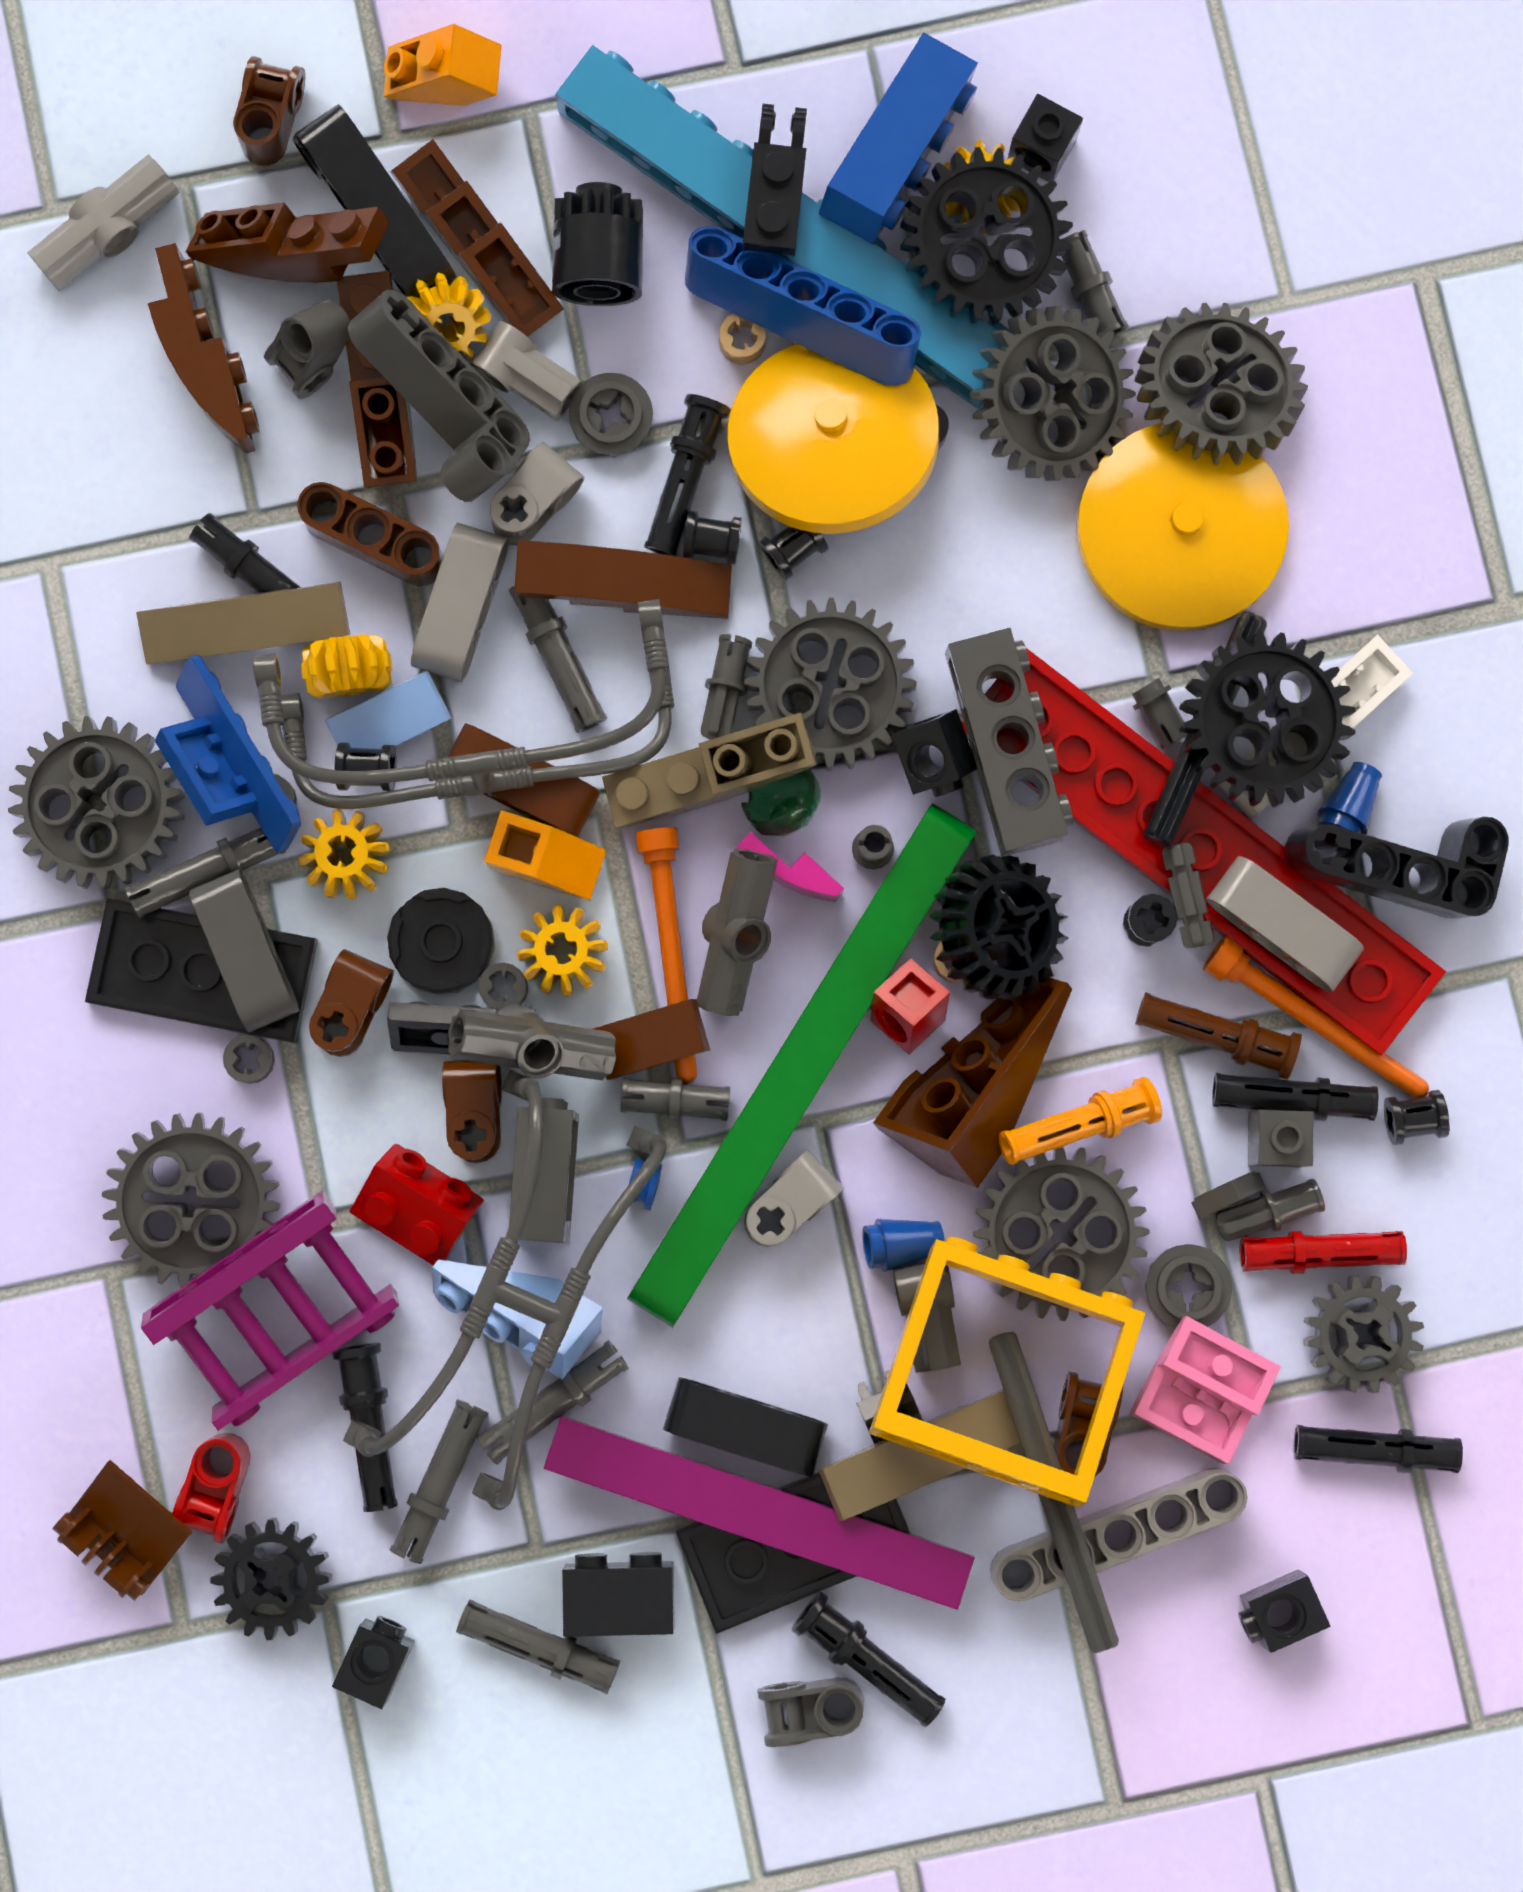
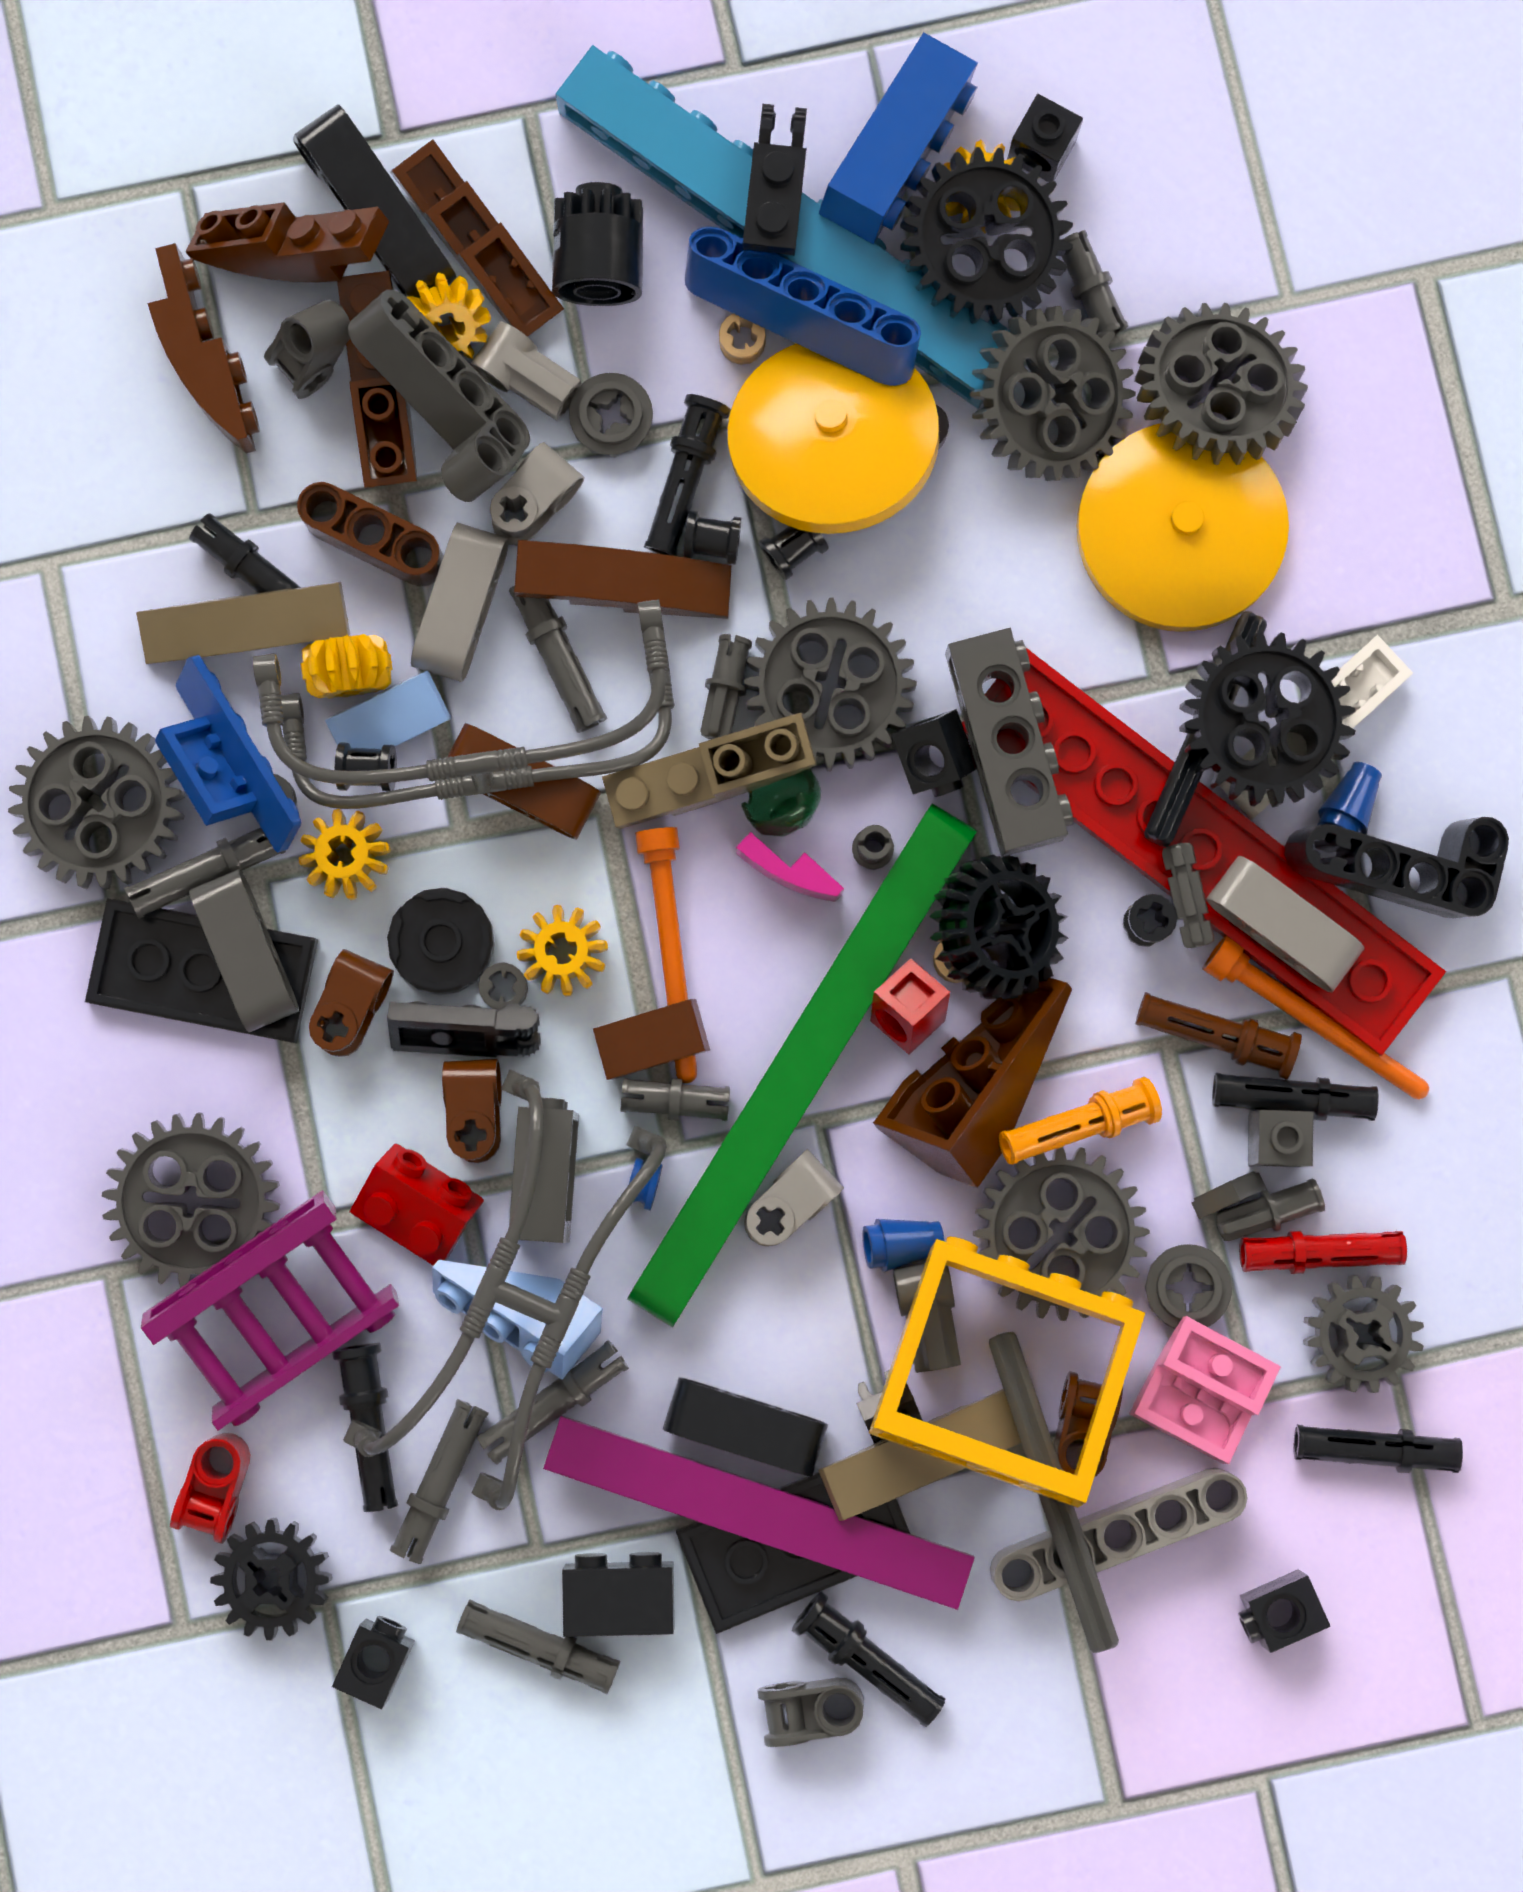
(103, 222): light grey piece -> none
(124, 1530): reddish brown hinge -> none
(232, 1059): dark grey bush -> none
(270, 100): reddish brown piece -> none
(443, 68): light orange slope -> none
(503, 1042): dark grey piece -> none
(544, 855): light orange slope -> none
(736, 932): dark grey piece -> none
(1160, 712): dark grey pin -> none
(1416, 1117): black bush -> none

